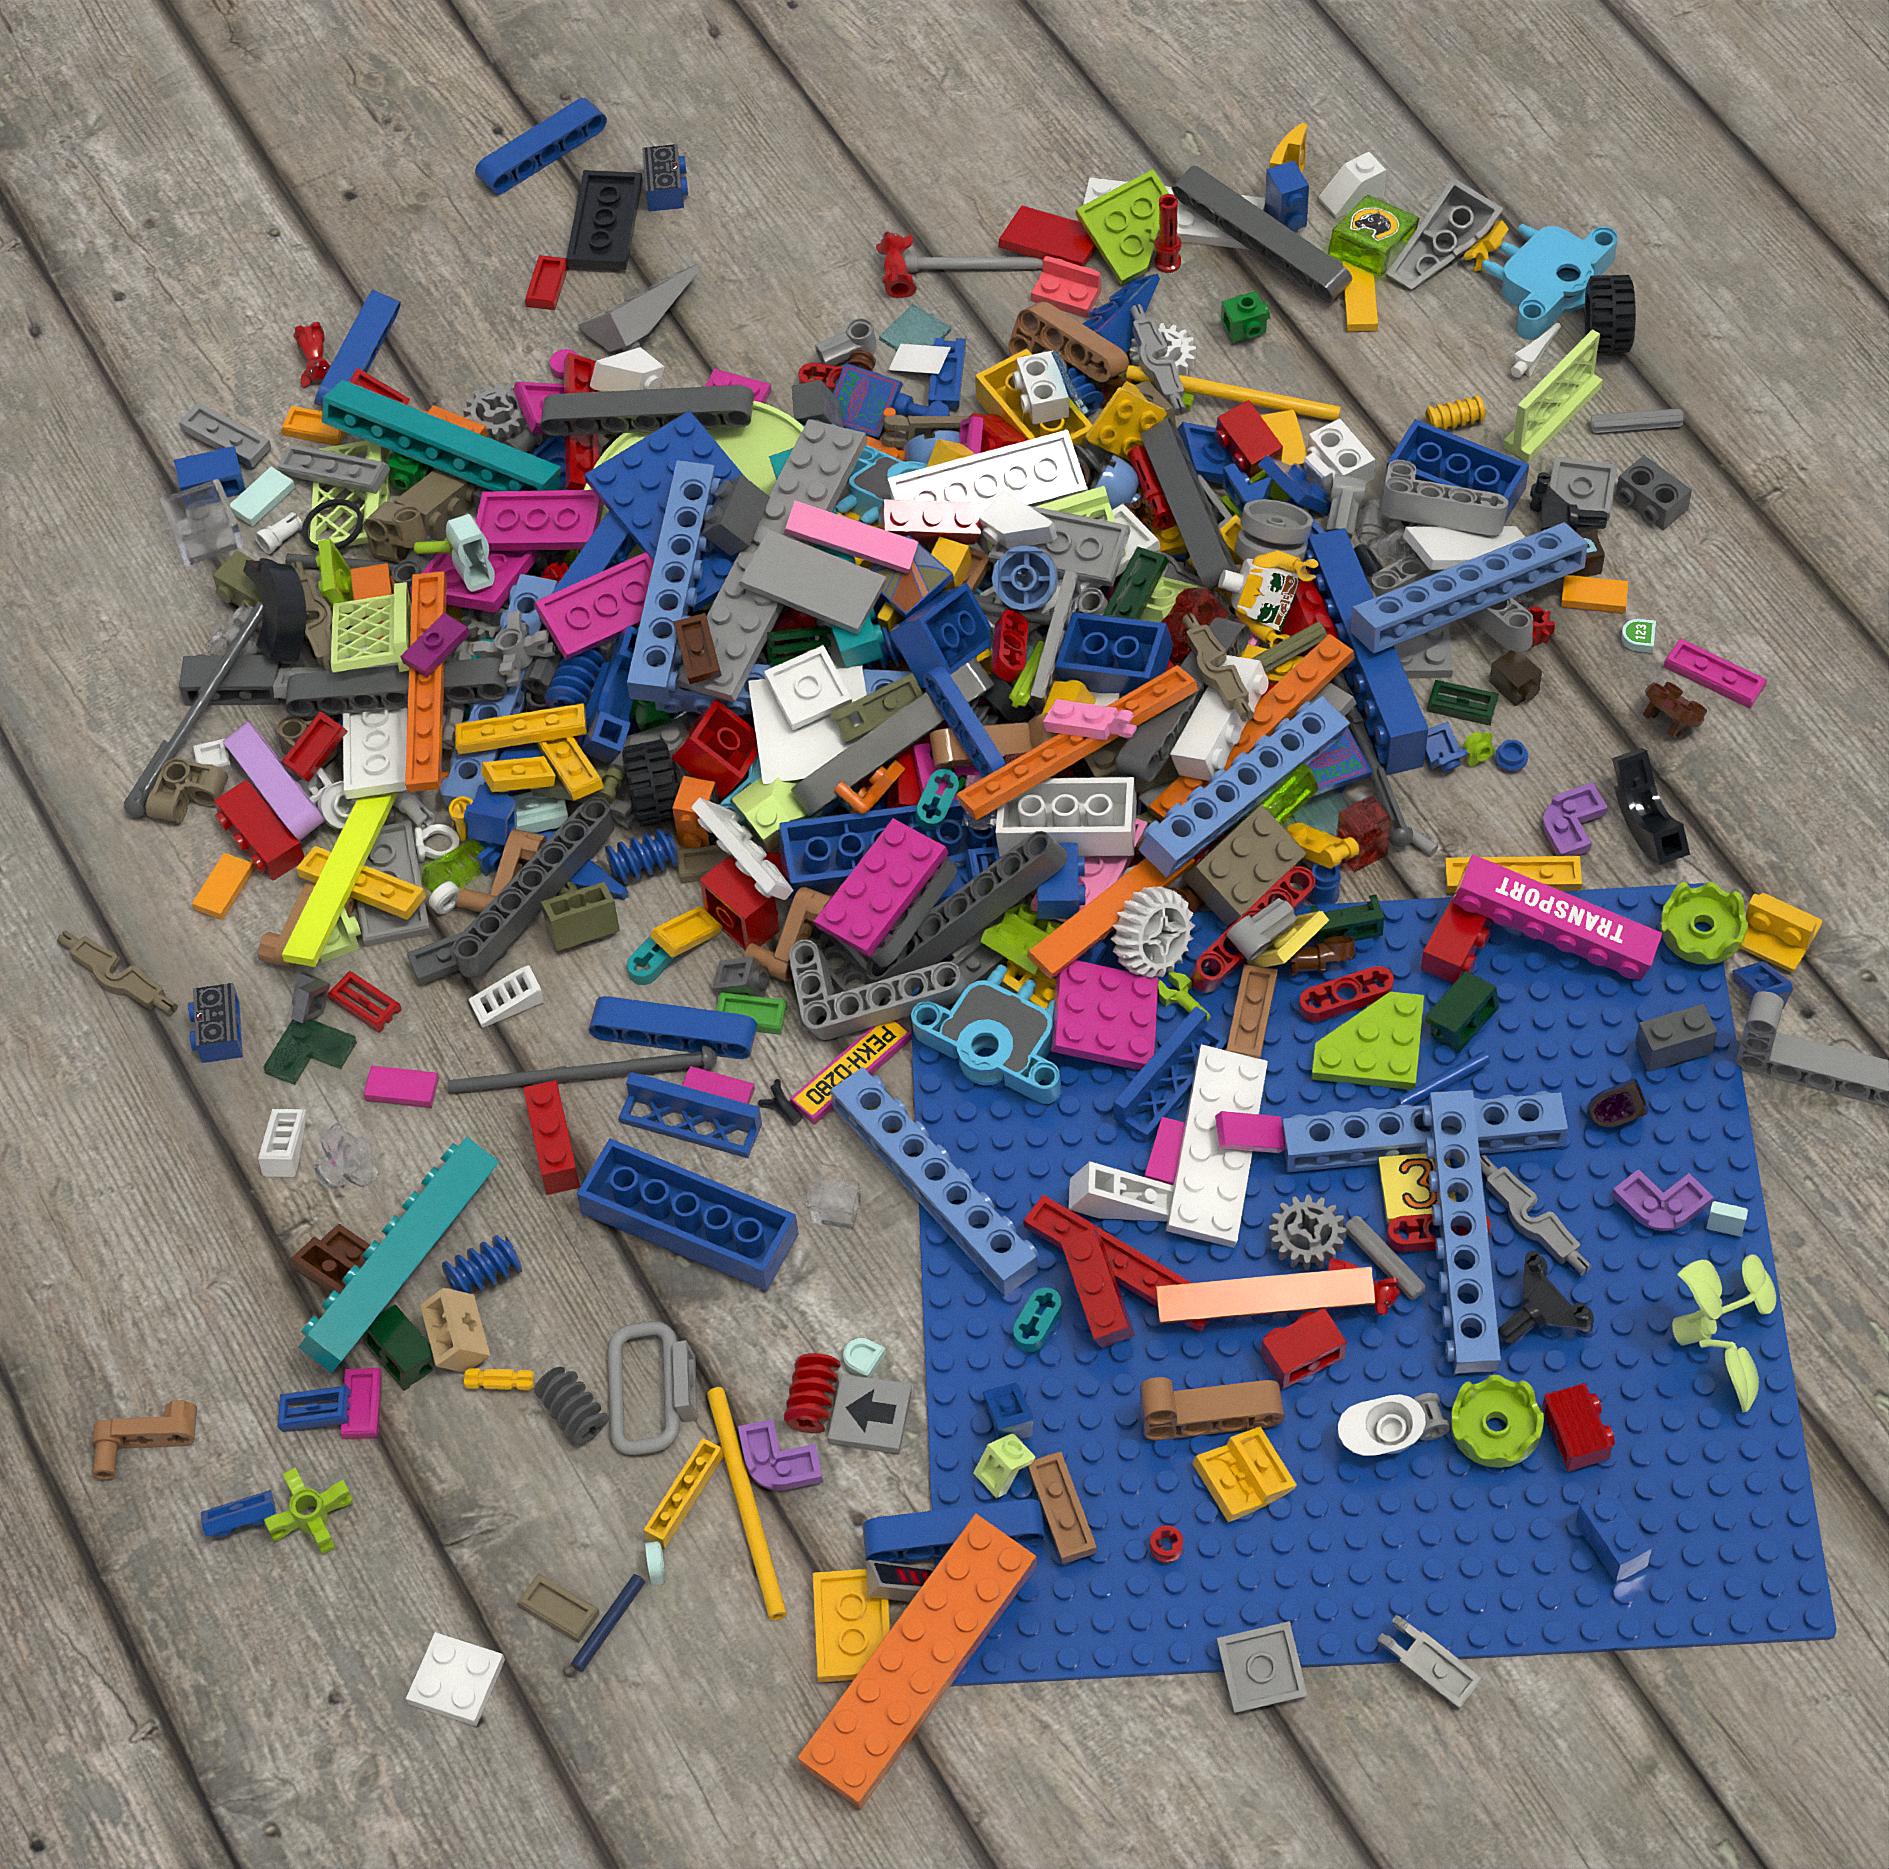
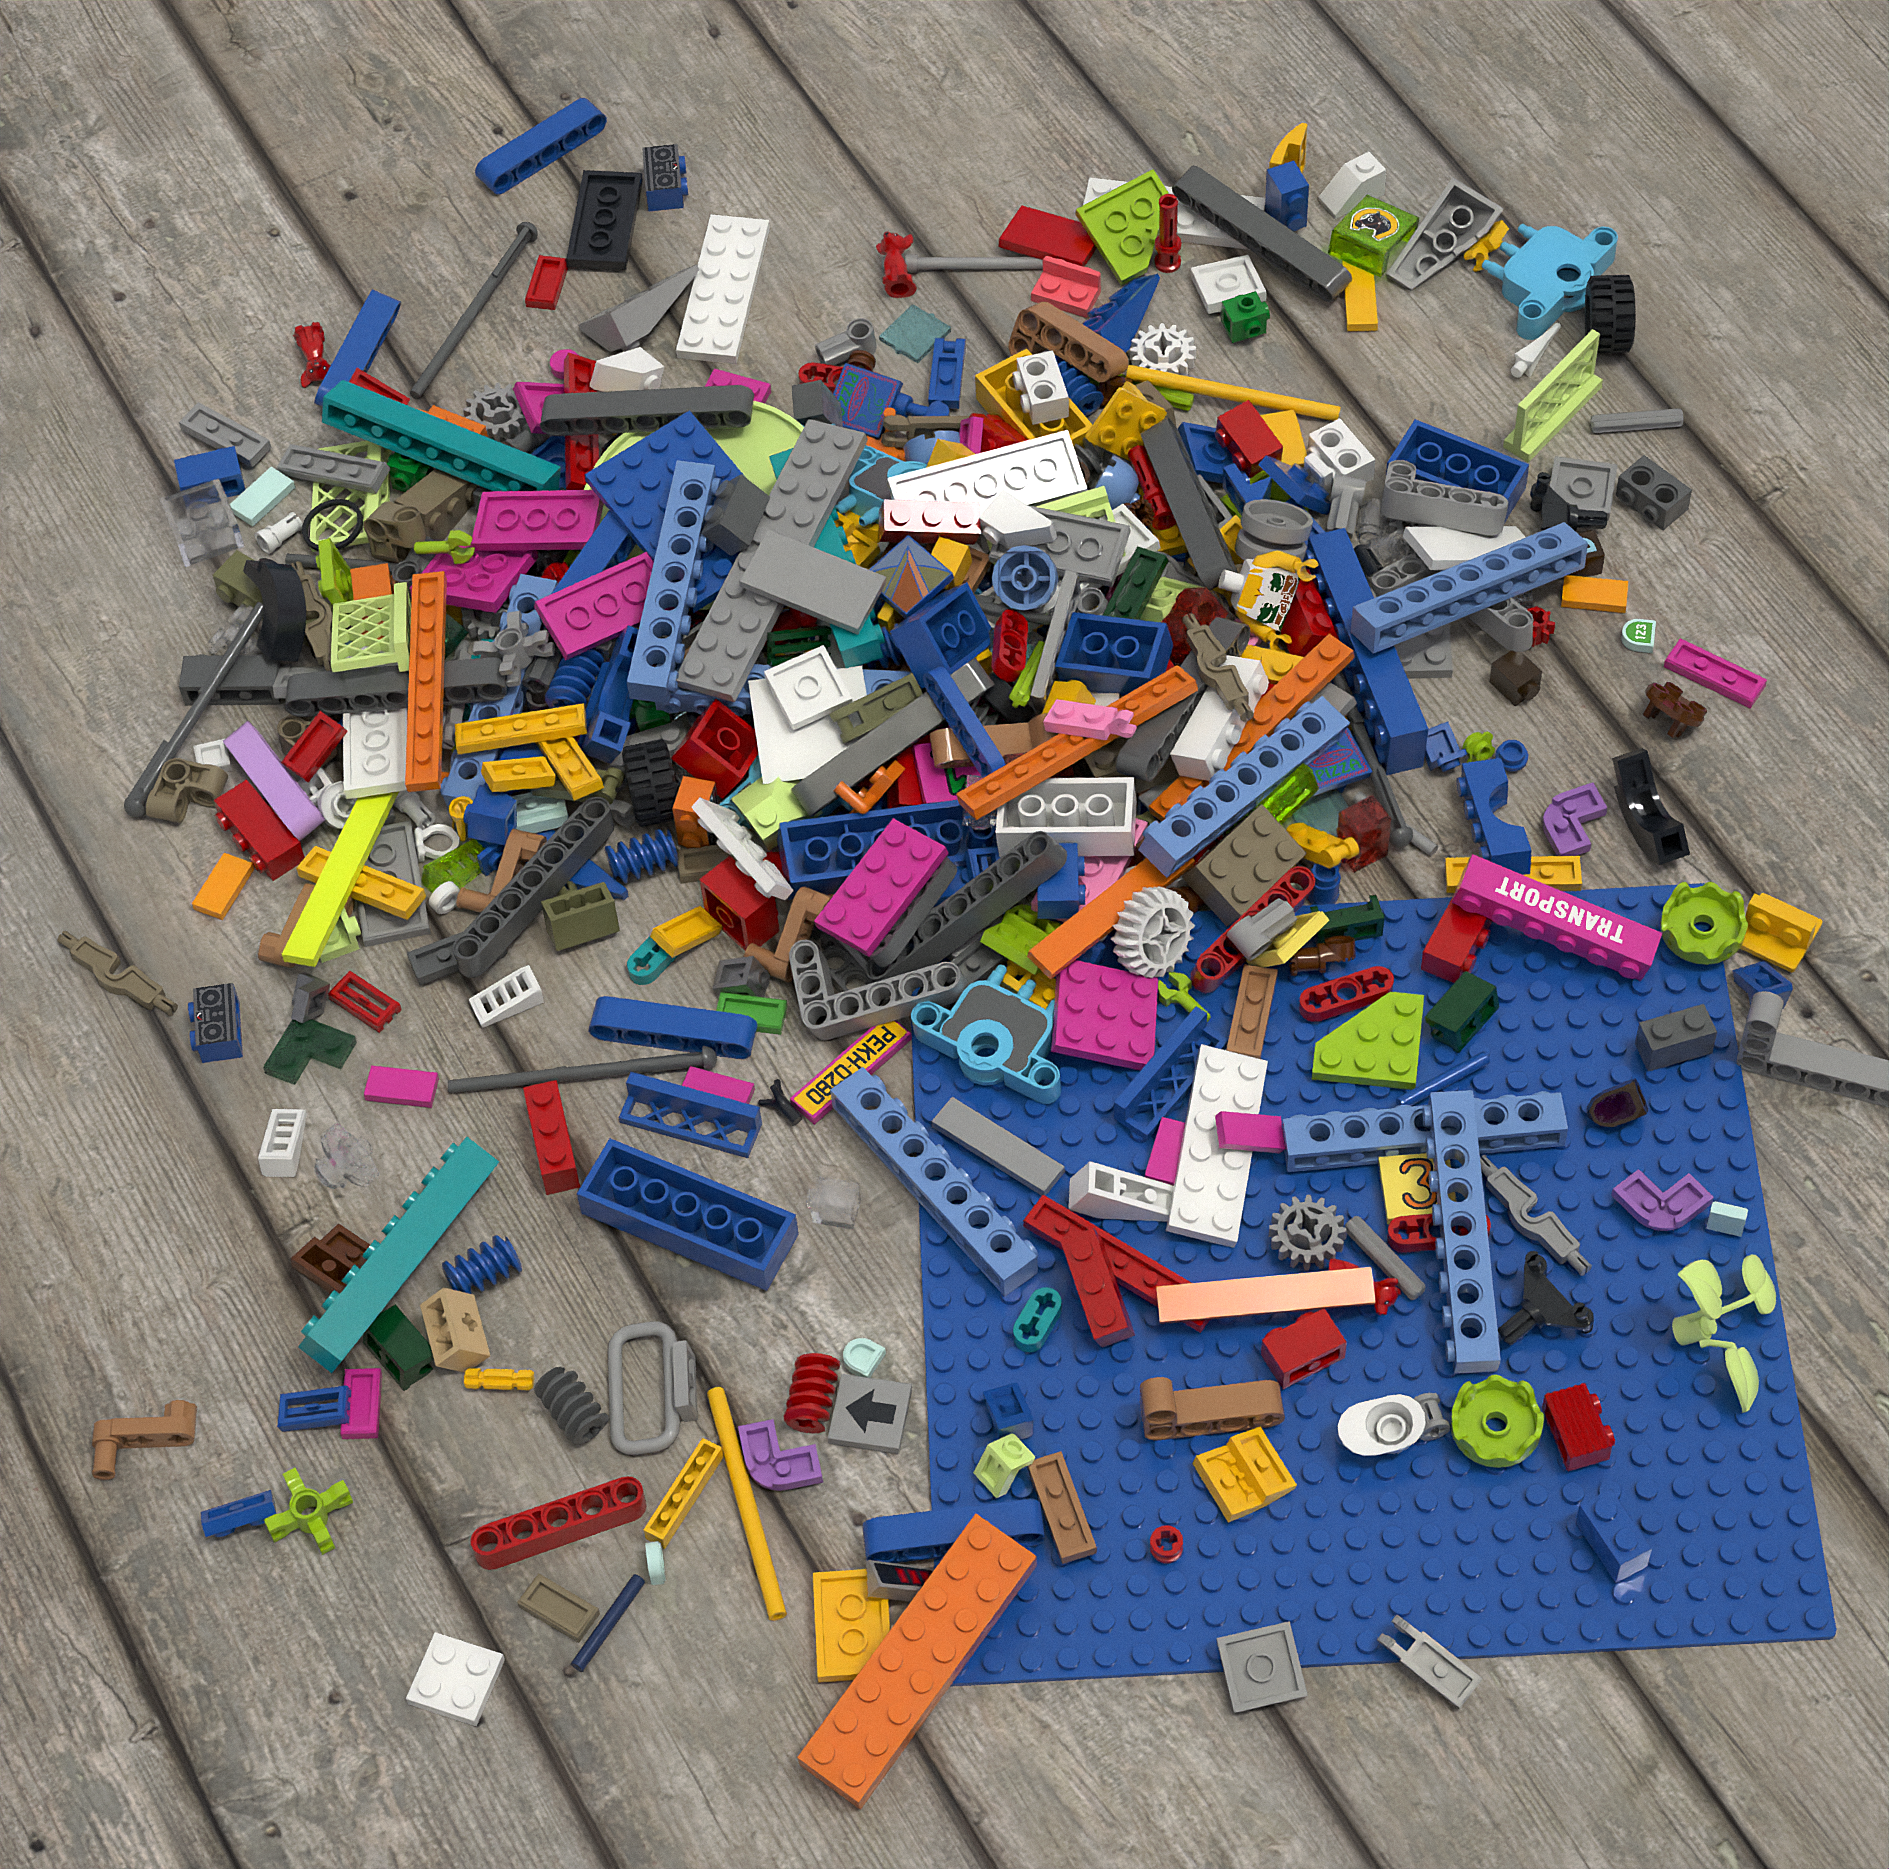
(308, 425): light orange tile -> none
(435, 645): magenta plate -> none
(470, 552): light aqua brick -> none
(527, 232): none -> dark grey bar
(540, 1518): none -> red beam
(697, 648): reddish brown plate -> none
(723, 289): none -> white plate
(851, 537): bright pink tile -> none
(919, 358): white sticker -> none
(943, 802): teal beam -> none
(998, 1146): none -> light grey tile
(1069, 381): clear light blue piece -> none
(1160, 371): light grey piece -> none
(1225, 281): none -> white plate
(1291, 646): olive axle -> none
(1457, 413): yellow piece -> none
(1462, 706): dark green tile -> none
(1485, 791): none -> blue arch

